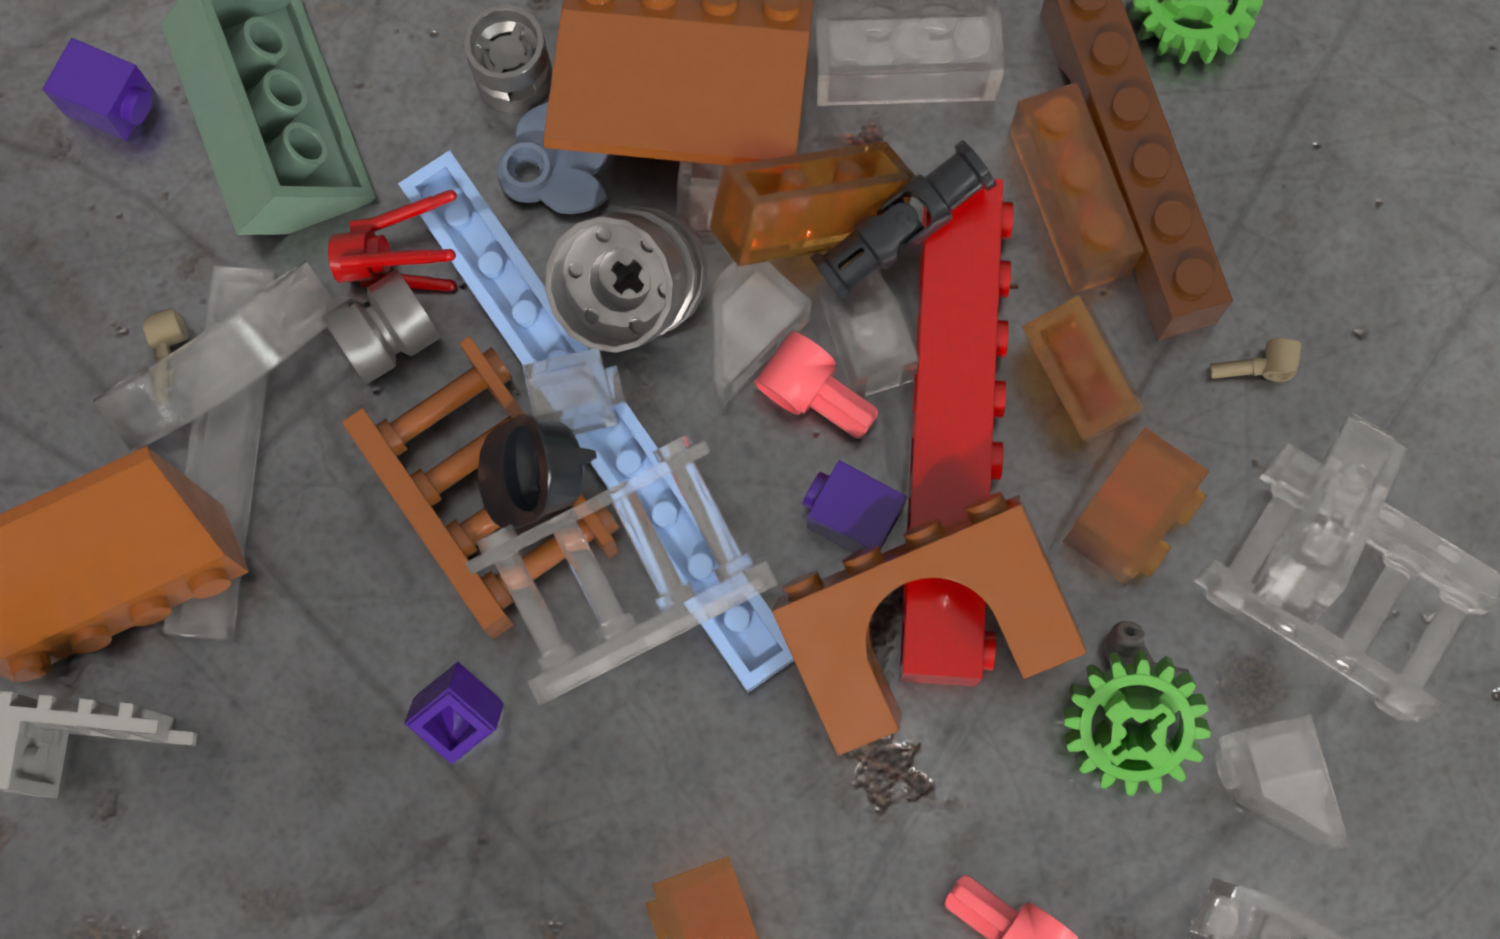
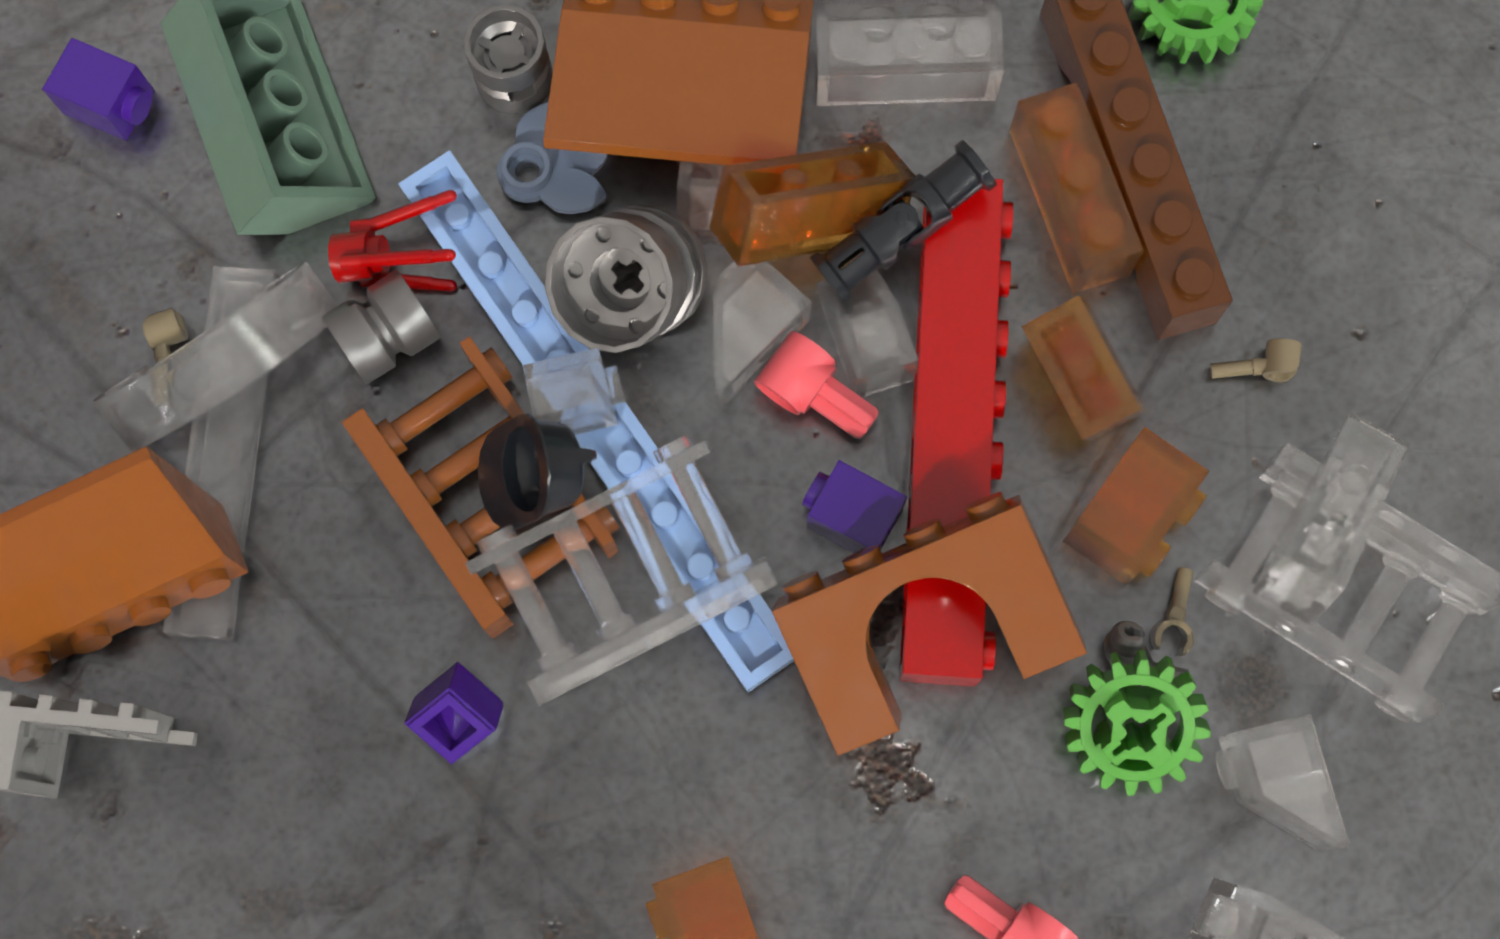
(1176, 614): none -> dark tan hand

